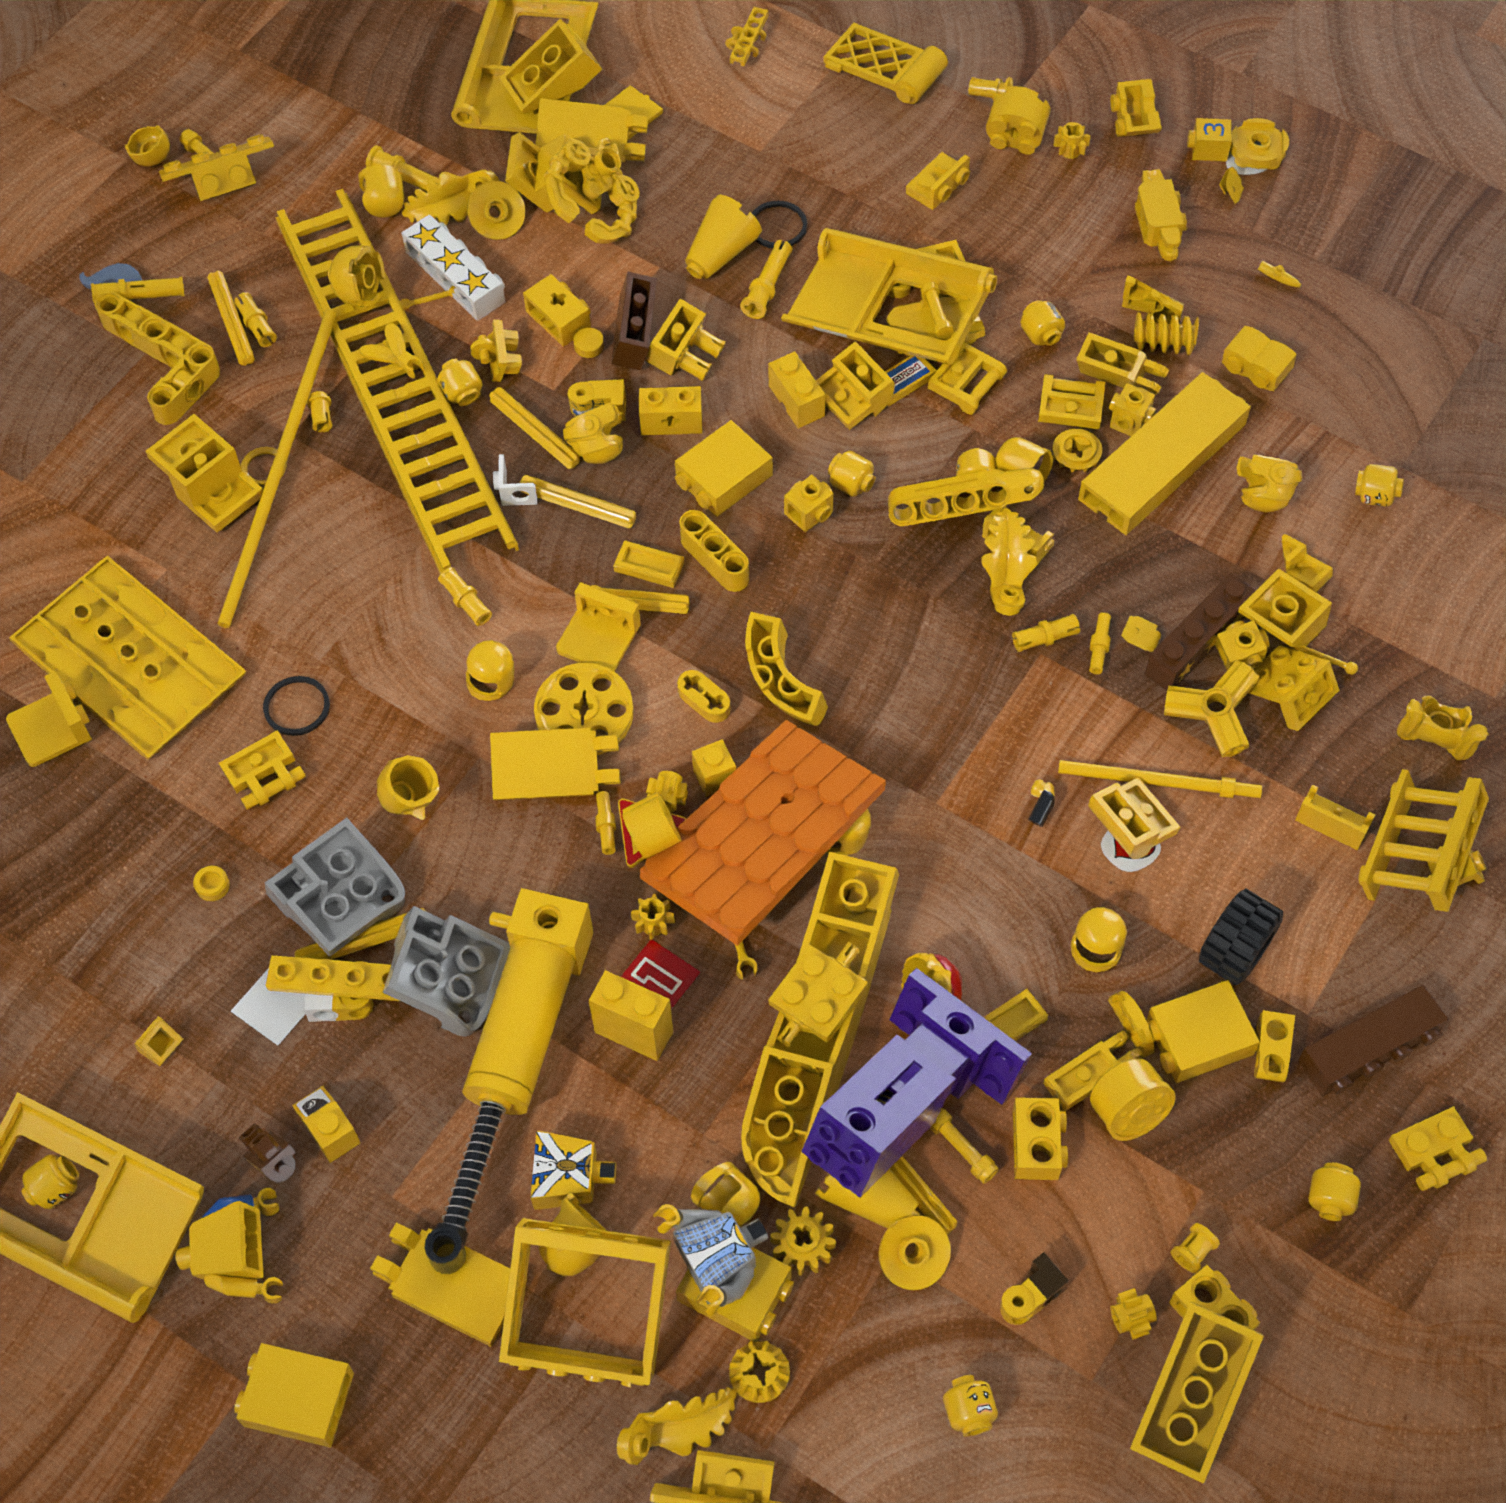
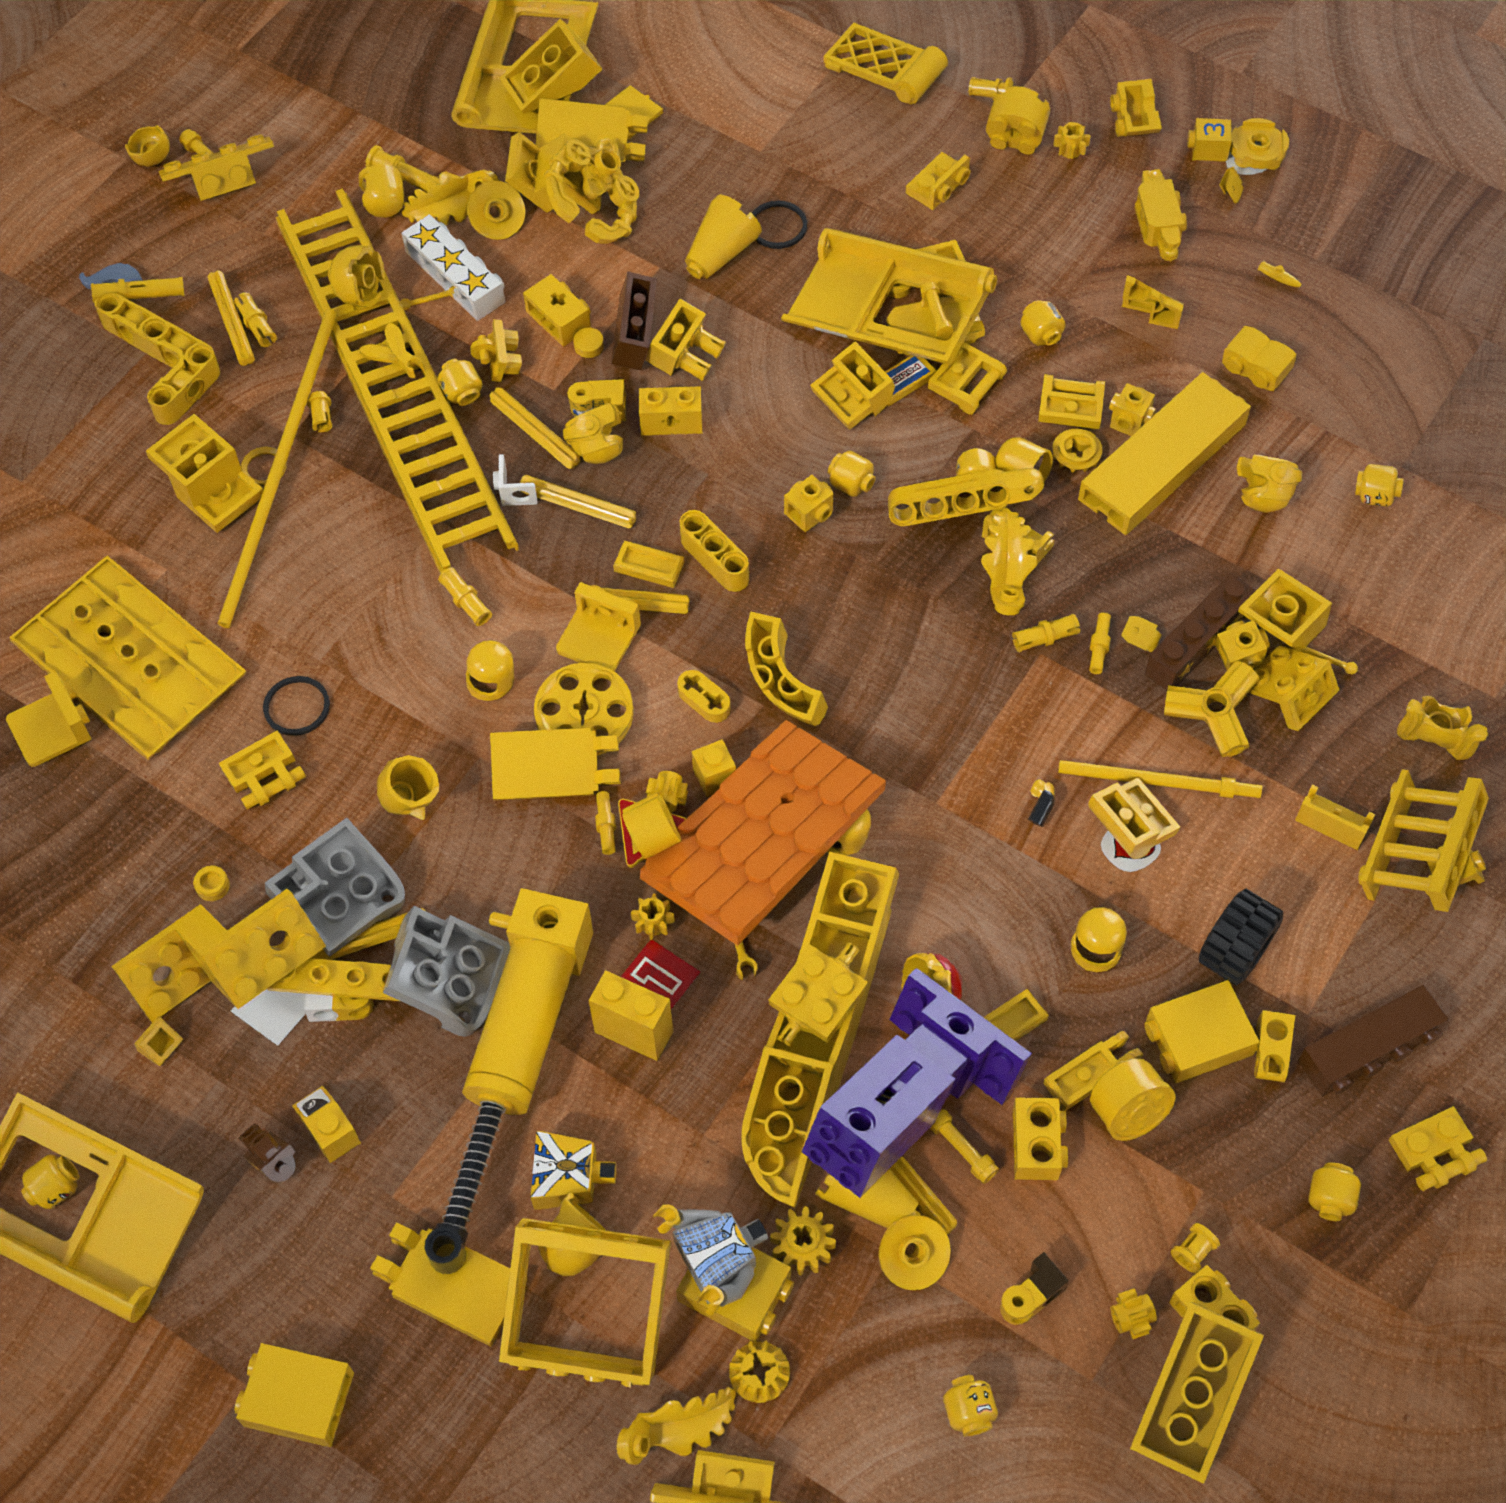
(228, 1246): yellow torso -> none
(232, 959): none -> yellow bracket
(723, 468): yellow brick -> none
(732, 1193): yellow helmet -> none
(747, 34): yellow piece -> none
(763, 288): yellow pin -> none
(796, 389): yellow brick -> none
(1118, 363): yellow hinge -> none
(1133, 1021): yellow tile -> none
(1165, 333): yellow piece -> none
(1303, 566): yellow slope -> none

